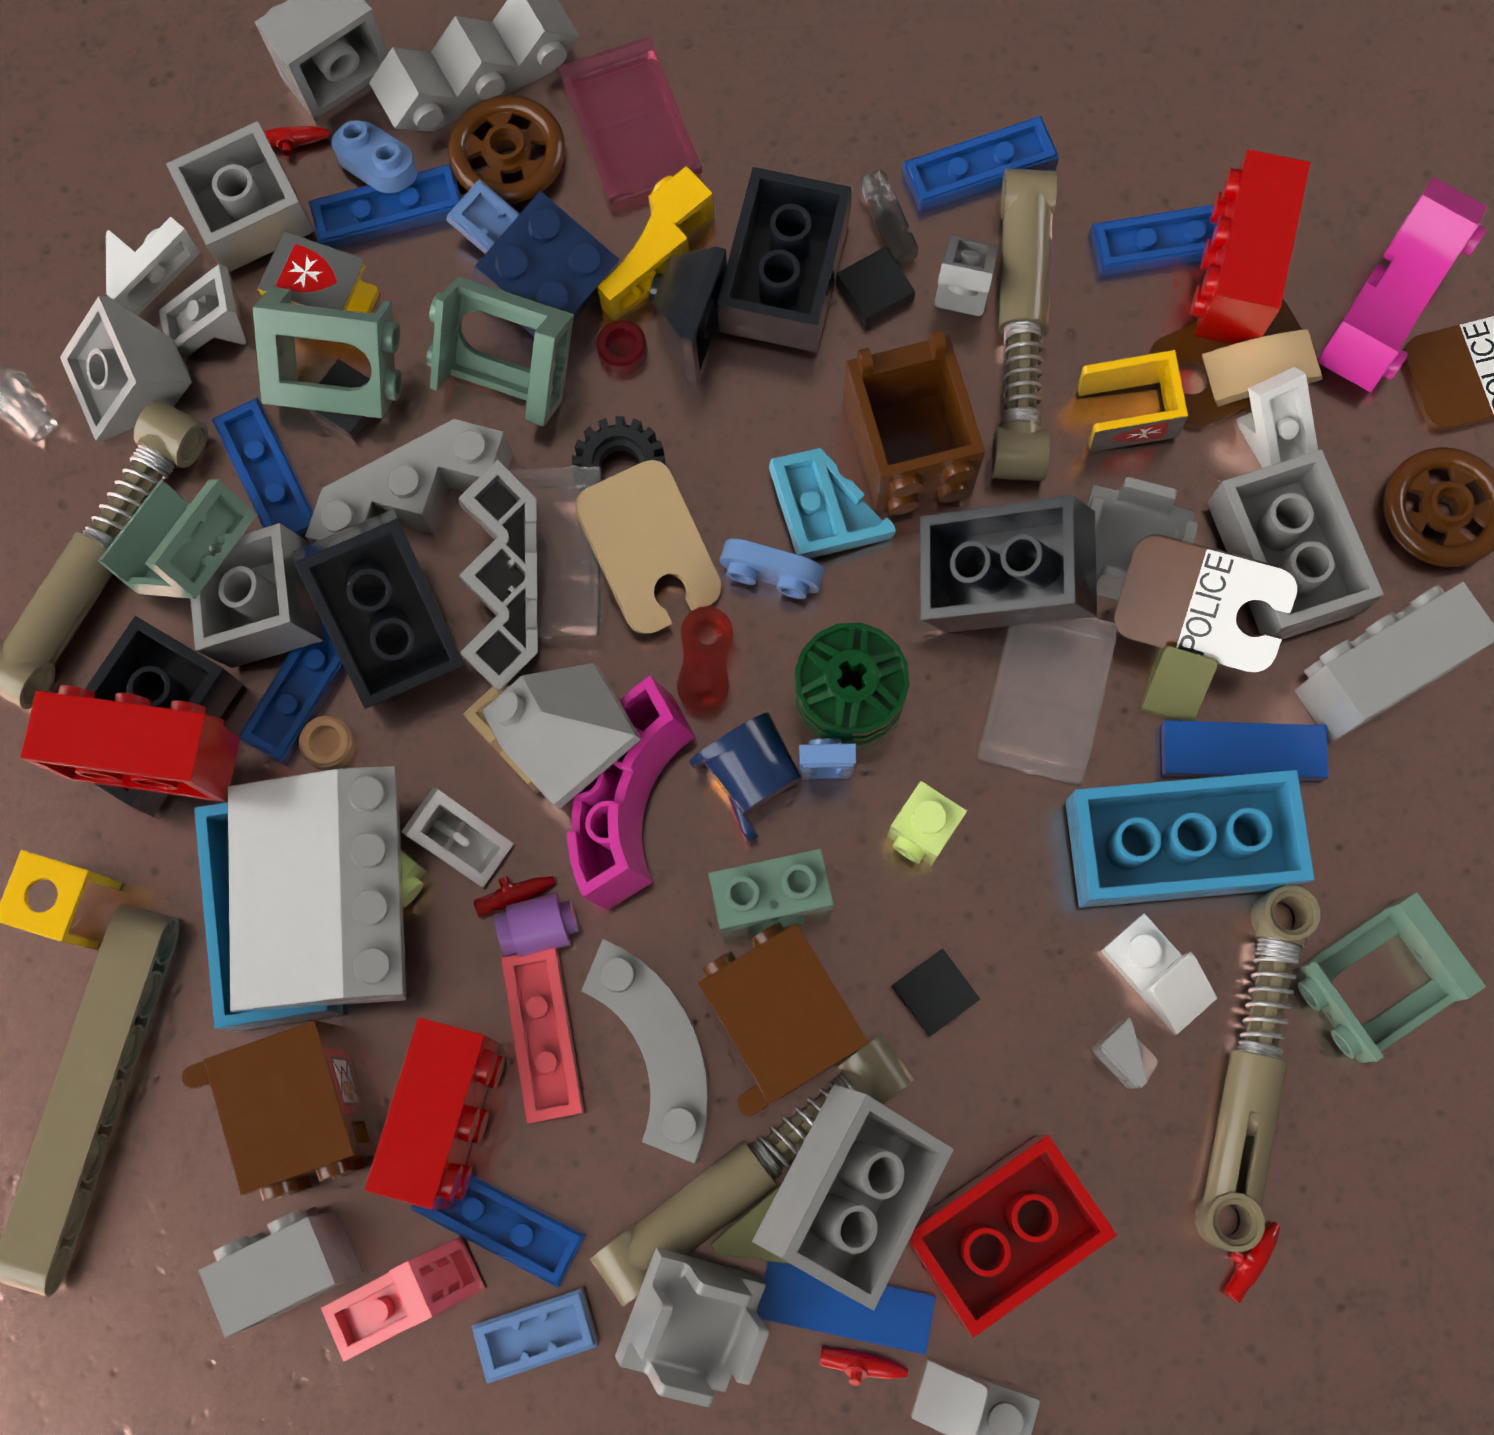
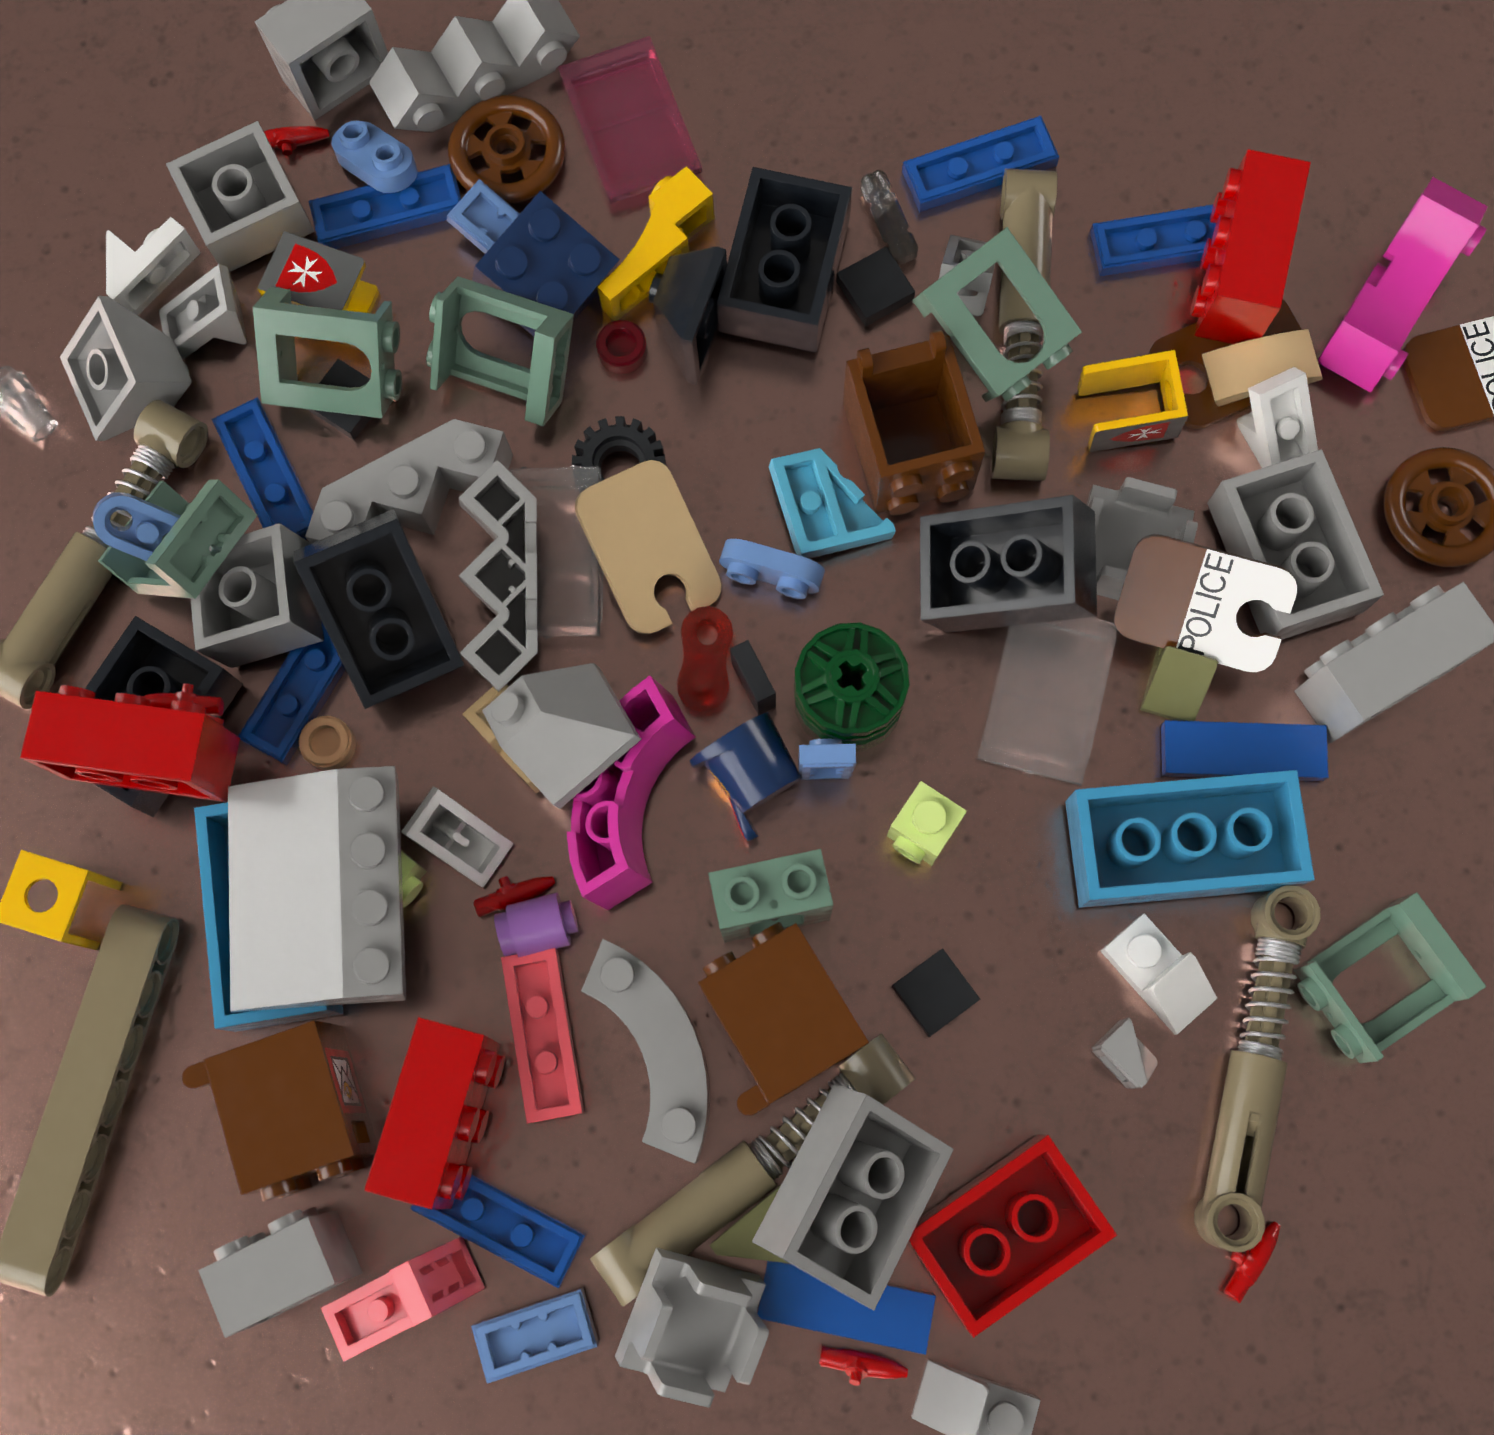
(143, 532): none -> medium blue plate
(214, 705): none -> red helmet
(753, 677): none -> black piece
(992, 368): none -> sand green panel

